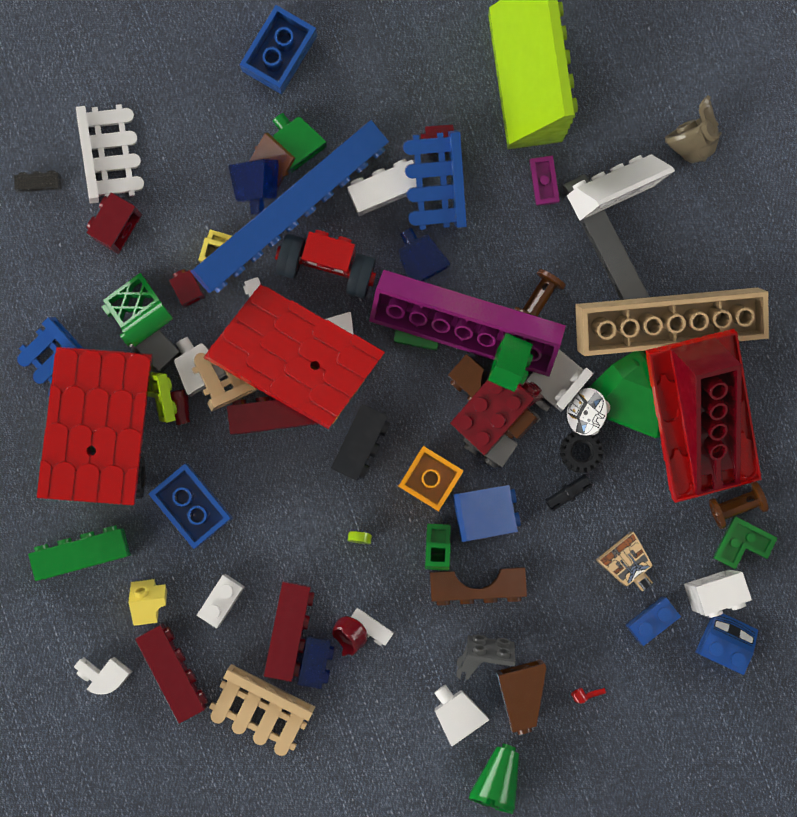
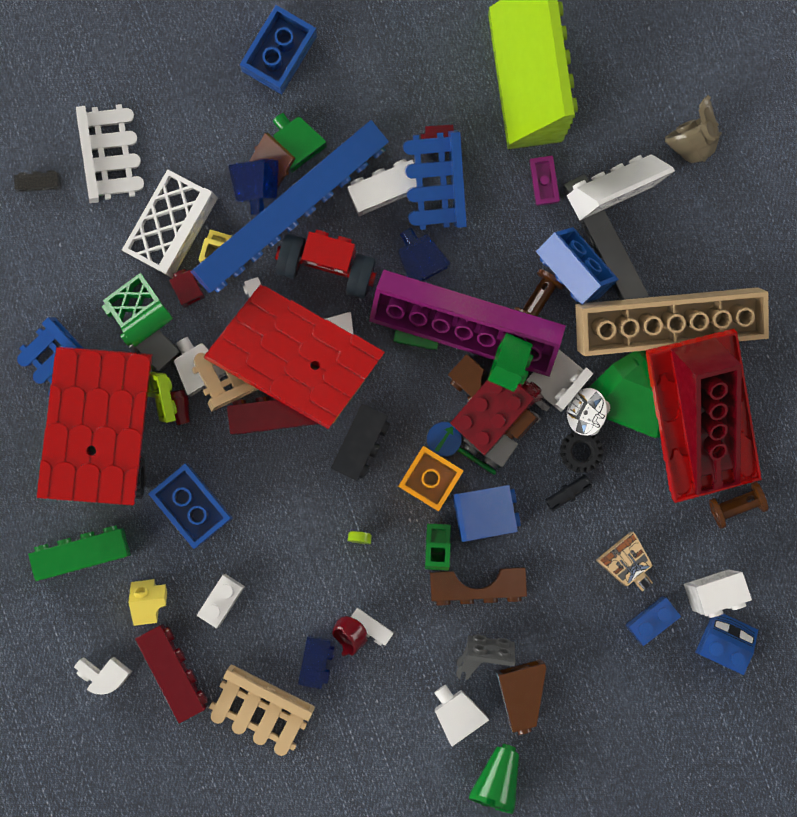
(113, 222): dark red brick -> none
(188, 228): none -> white fence
(288, 631): dark red brick -> none
(446, 440): none -> blue piece
(576, 265): none -> brick
(580, 697): red hand -> none
(742, 536): green plate -> none

